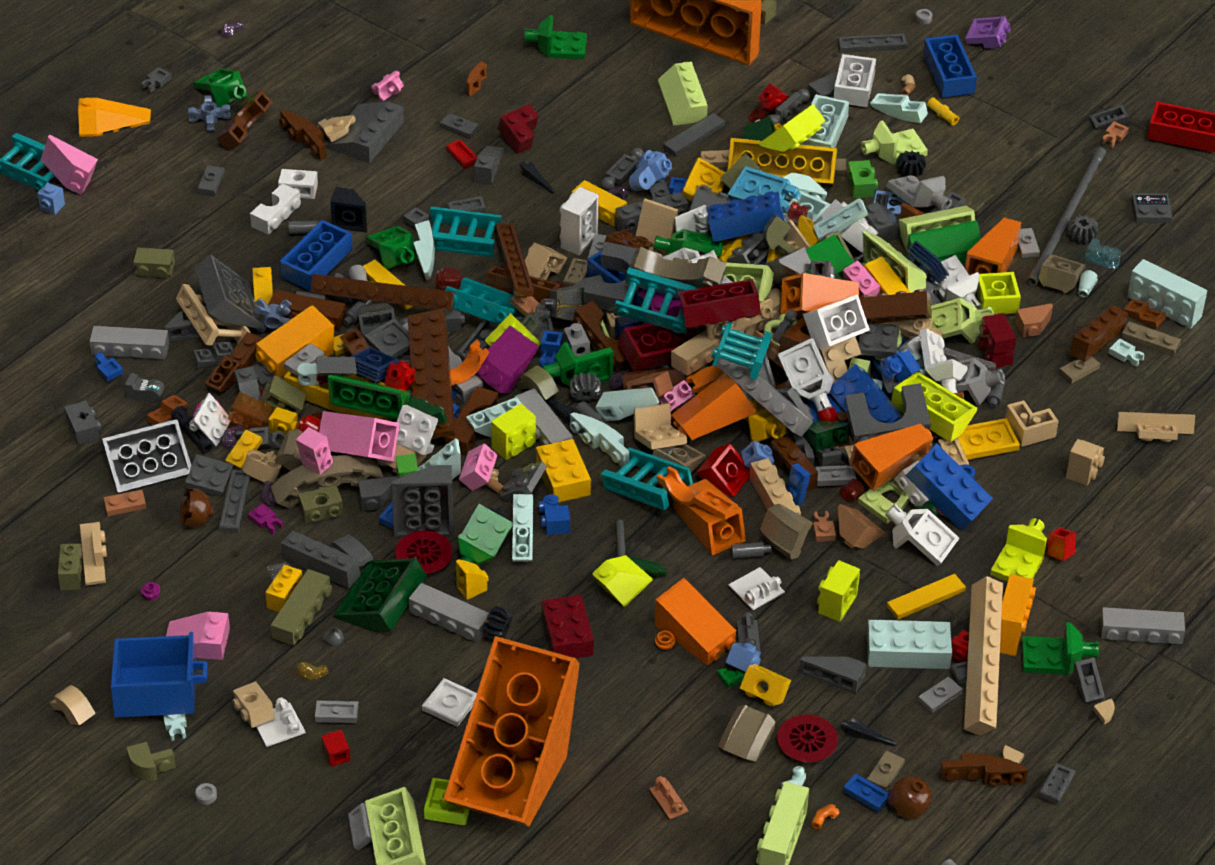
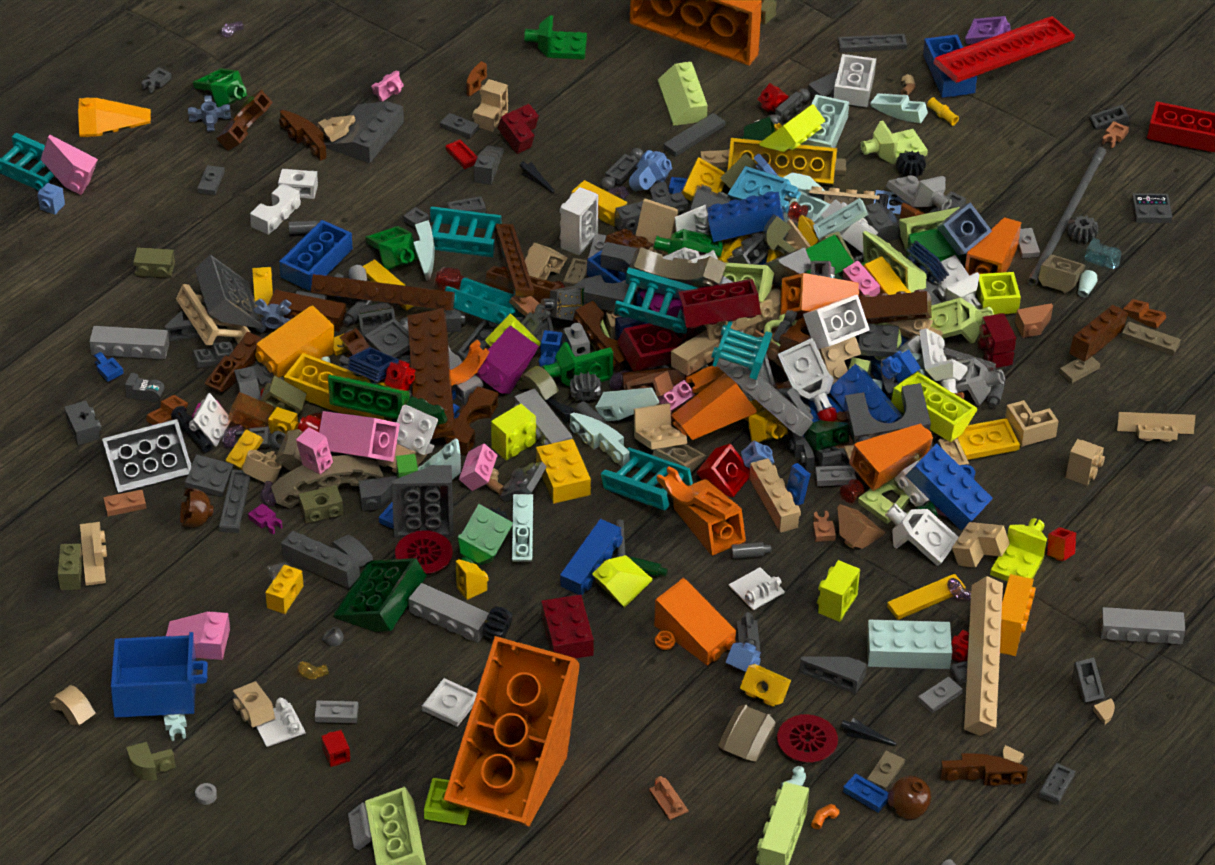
(150, 591): magenta plate -> none
(301, 607): olive brick -> none
(306, 355): light grey plate -> none
(308, 375): light aqua leg -> none
(336, 366): dark grey slope -> none
(348, 210): black slope -> none
(482, 420): light aqua slope -> none
(493, 105): none -> tan brick
(555, 517): blue brick -> none
(591, 554): none -> blue brick
(730, 677): green tile -> none
(759, 114): clear red piece -> none
(763, 165): none -> medium blue plate
(785, 530): dark tan slope -> none
(787, 454): reddish brown arch -> none
(848, 197): none -> tan bracket
(862, 179): bright green brick -> none
(923, 16): light grey tile -> none
(958, 590): none -> arm
(964, 229): none -> sand blue brick
(979, 540): none -> tan brick
(1003, 49): none -> red plate
(1056, 655): green plate -> none
(1124, 351): light aqua plate -> none
(1167, 293): light aqua brick -> none

